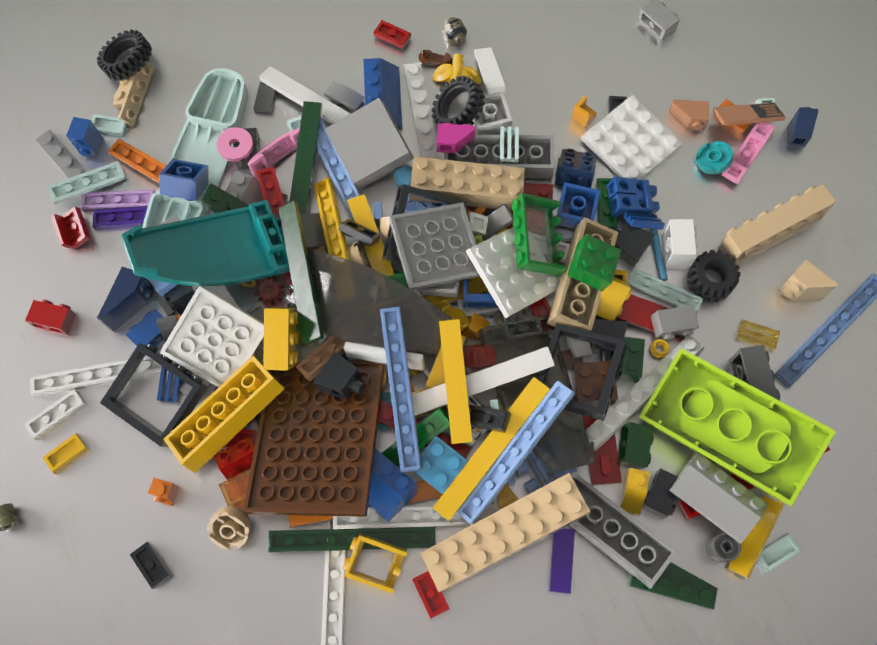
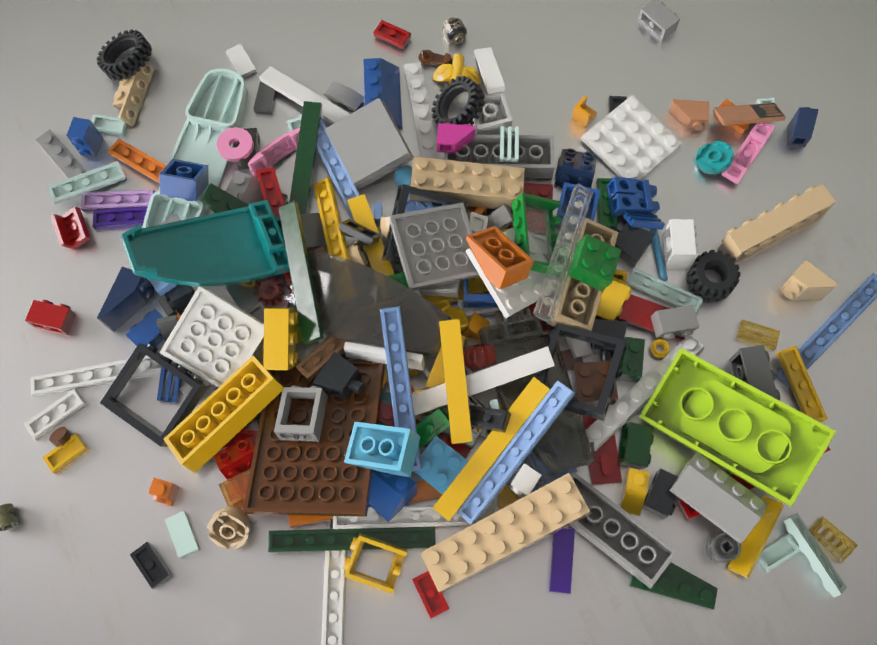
(60, 436): none -> reddish brown tile
(182, 534): none -> light aqua tile
(241, 61): none -> white tile
(301, 432): none -> light grey window
(383, 448): none -> medium azure slope
(499, 257): none -> orange slope
(524, 479): none -> white brick
(563, 254): none -> clear tile
(801, 383): none -> yellow tile
(817, 558): none -> light aqua plate
(834, 550): none -> clear yellow slope

